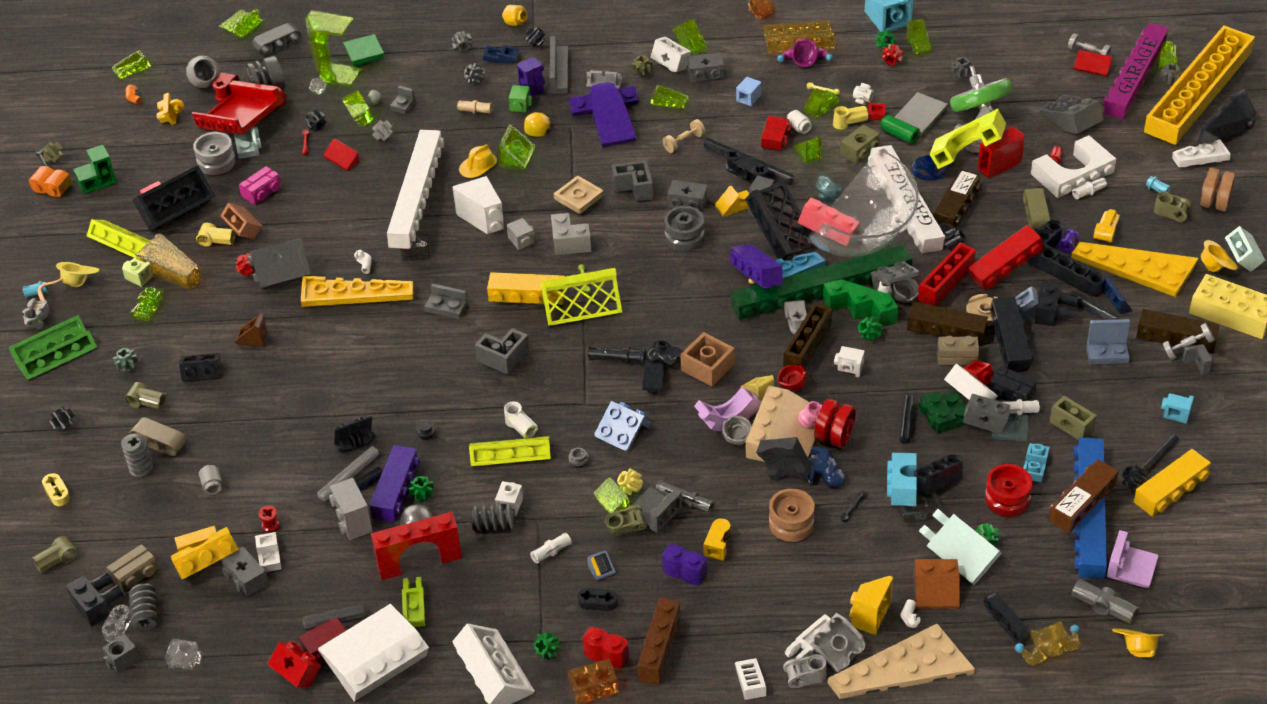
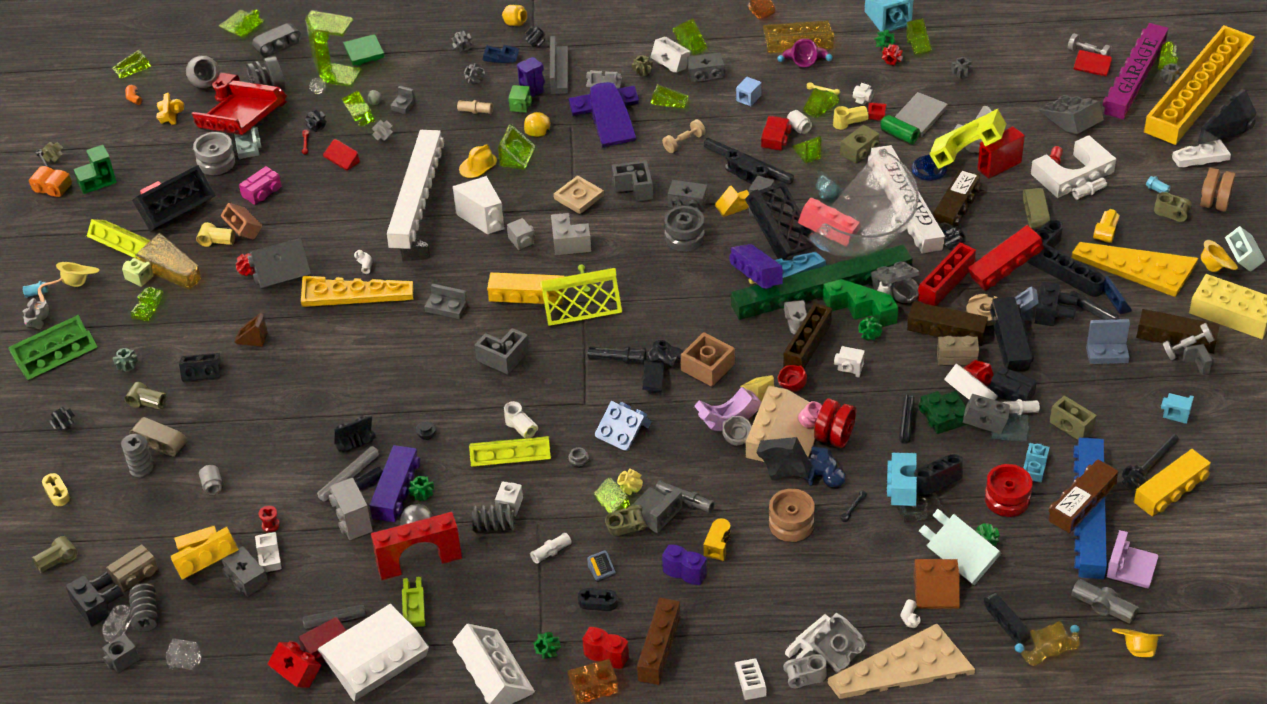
(871, 604): yellow slope -> none
(980, 94): bright green wheel -> none
(1069, 241): dark purple bush -> none

